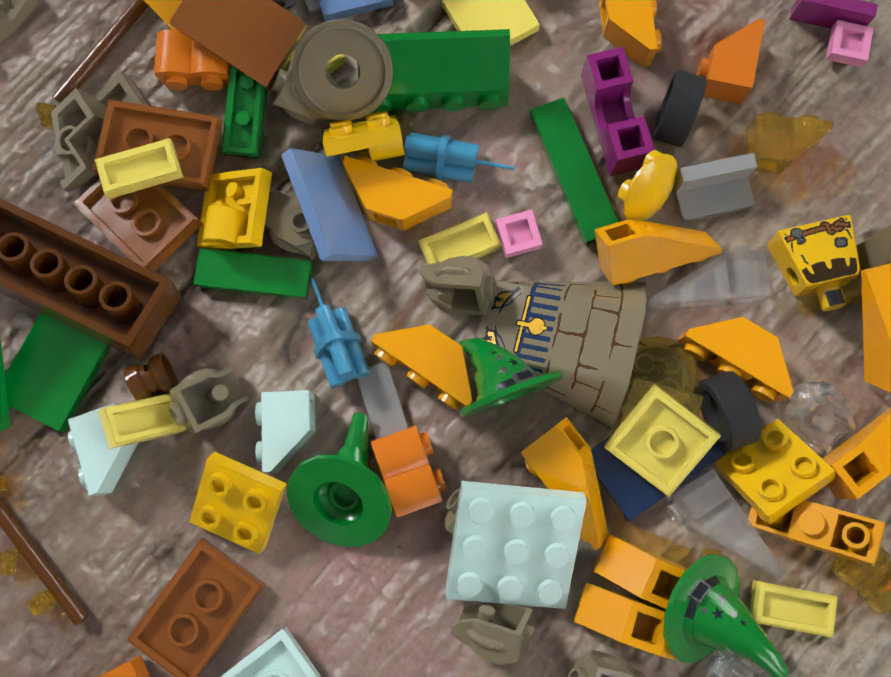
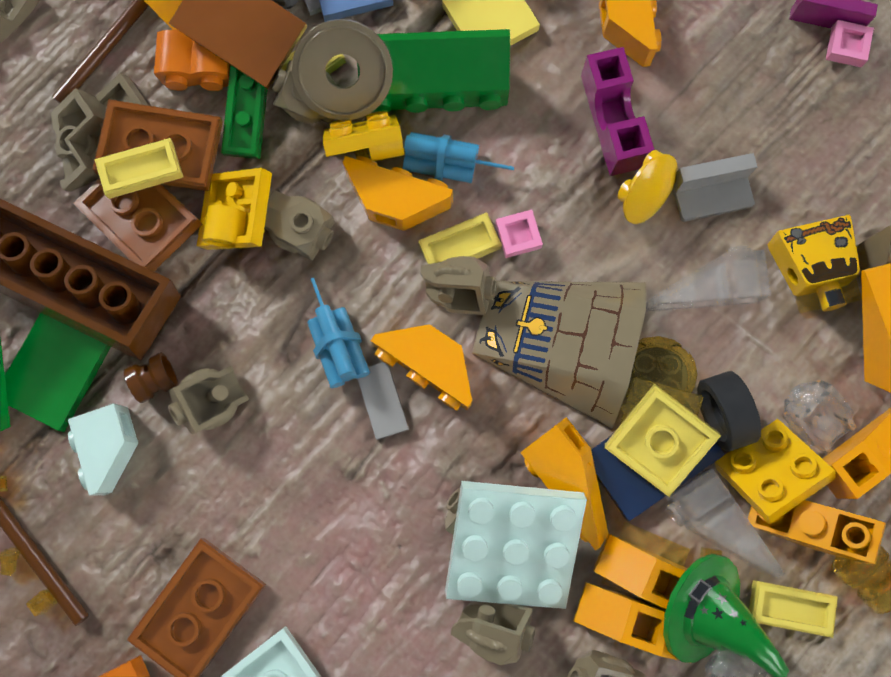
(44, 111): clear yellow piece -> none
(138, 421): light yellow tile -> none
(237, 502): yellow plate -> none
(253, 273): green tile -> none
(286, 426): light aqua slope -> none
(329, 206): medium blue tile -> none
(339, 494): green piece -> none
(408, 471): orange brick -> none
(501, 376): green piece -> none
(573, 168): green tile -> none
(645, 248): light orange slope -> none
(679, 108): black tyre -> none
(733, 64): orange slope -> none
(747, 351): light orange slope -> none
(781, 139): clear yellow slope -> none

